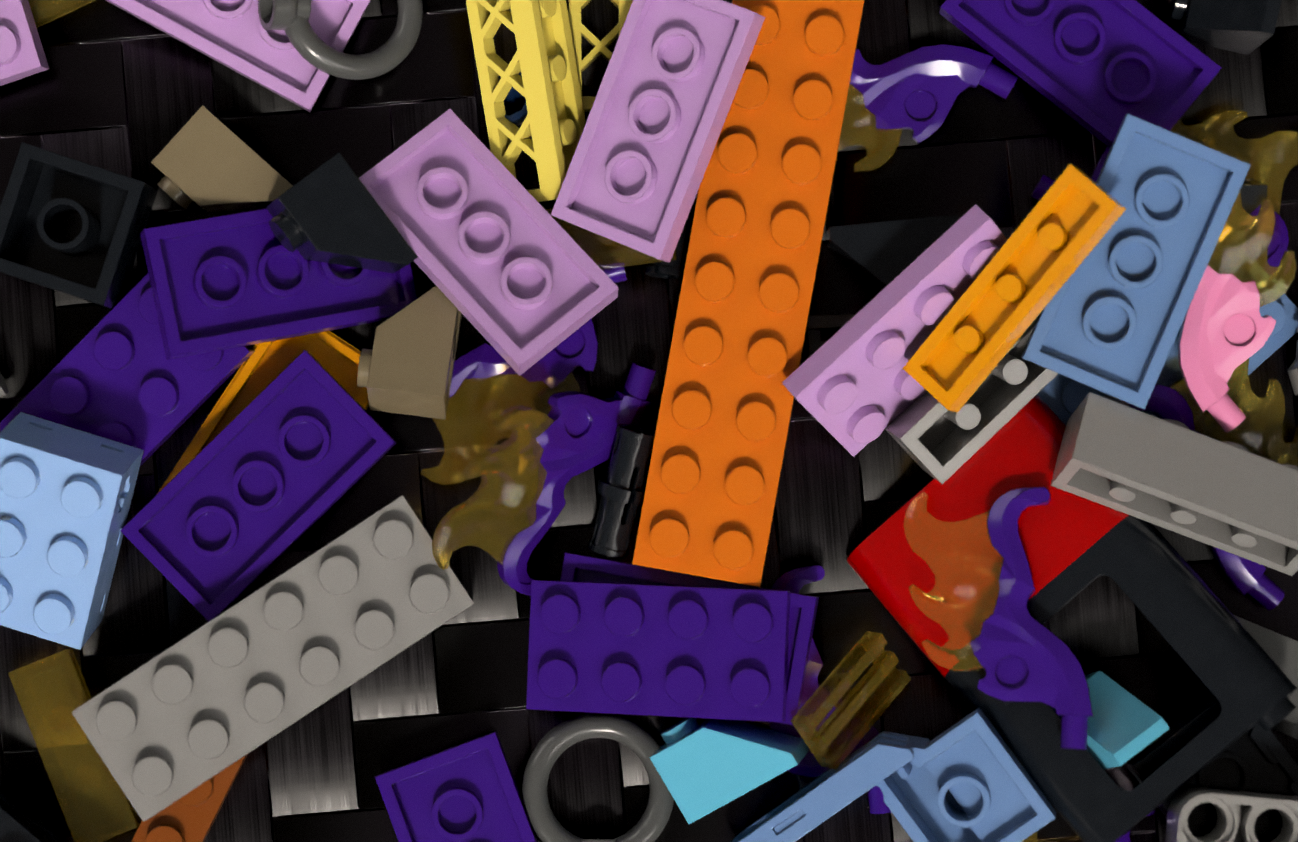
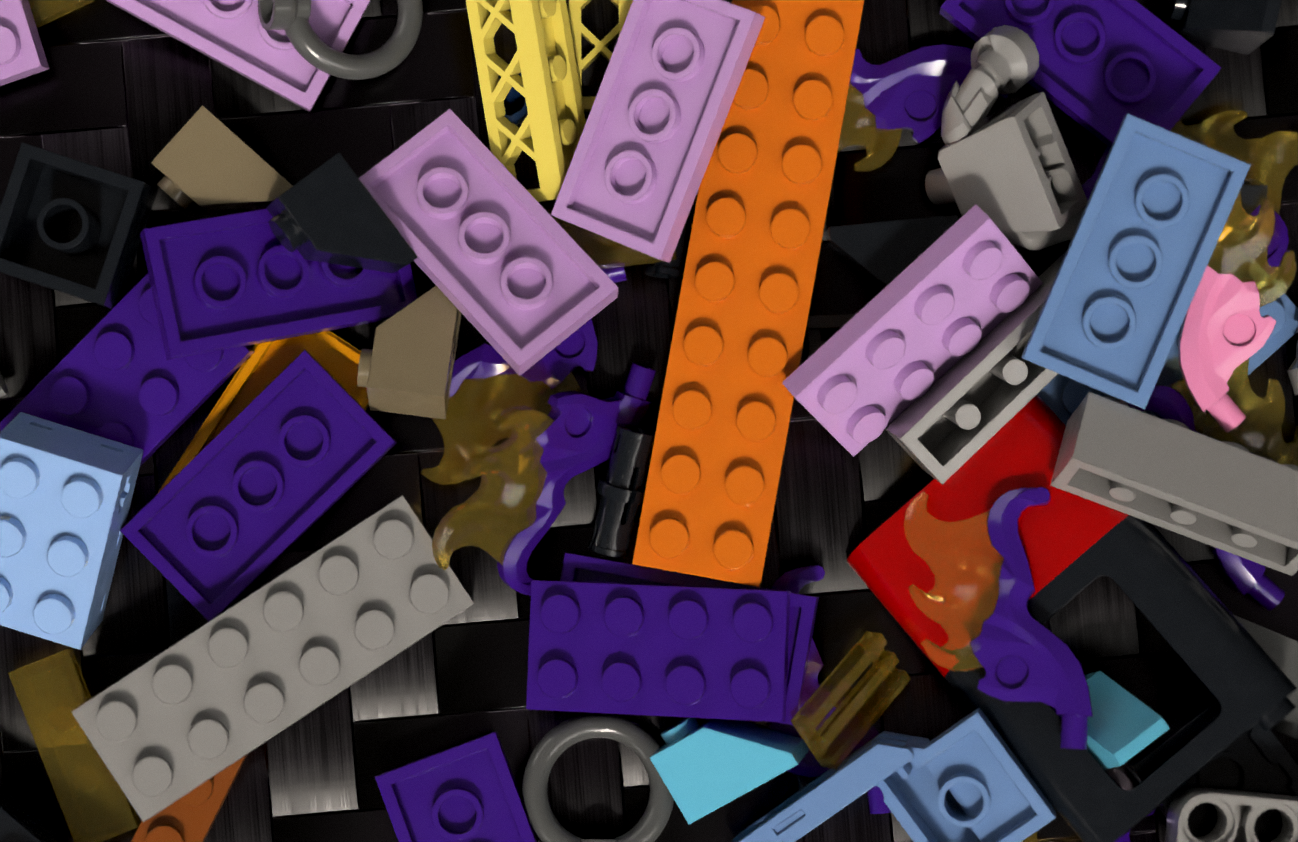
(1013, 159): none -> light grey torso
(1014, 288): light orange plate -> none

